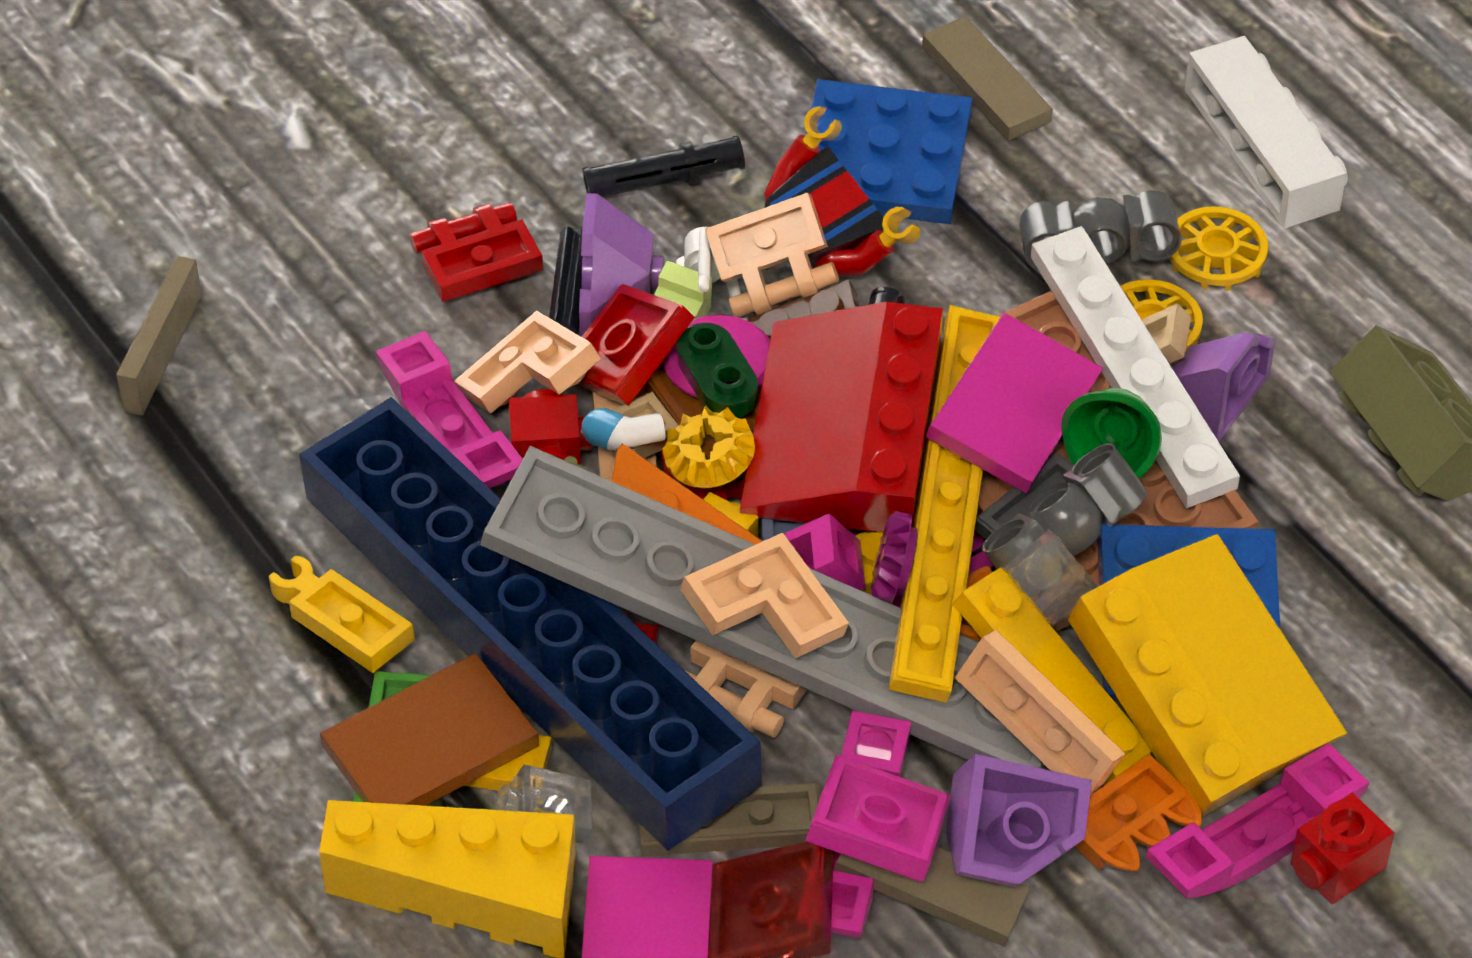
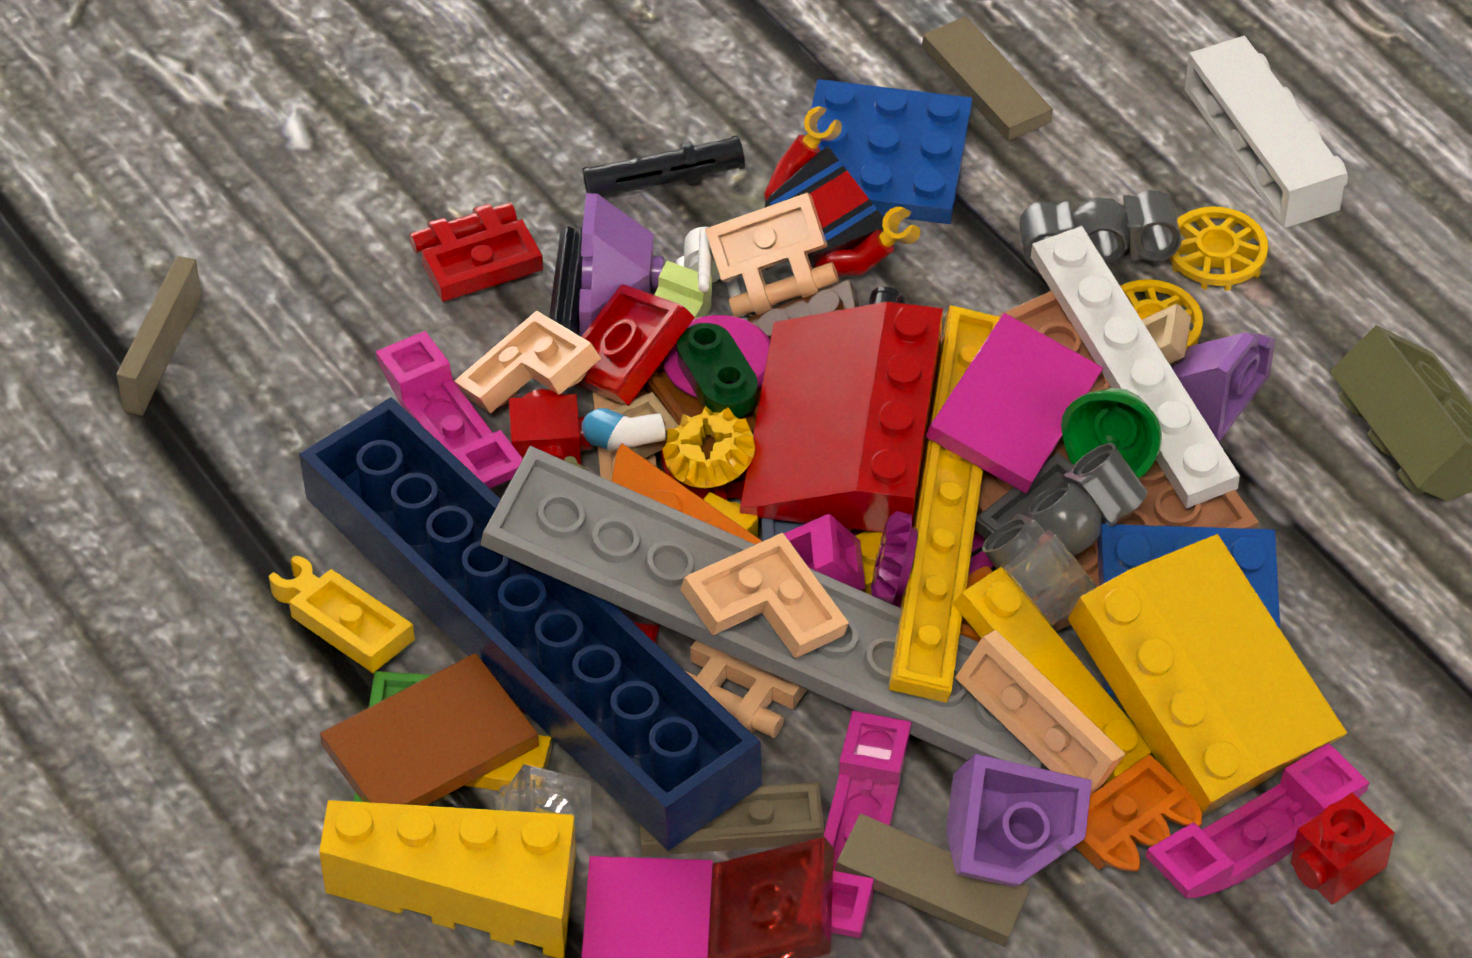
(878, 818): dark pink tile -> none

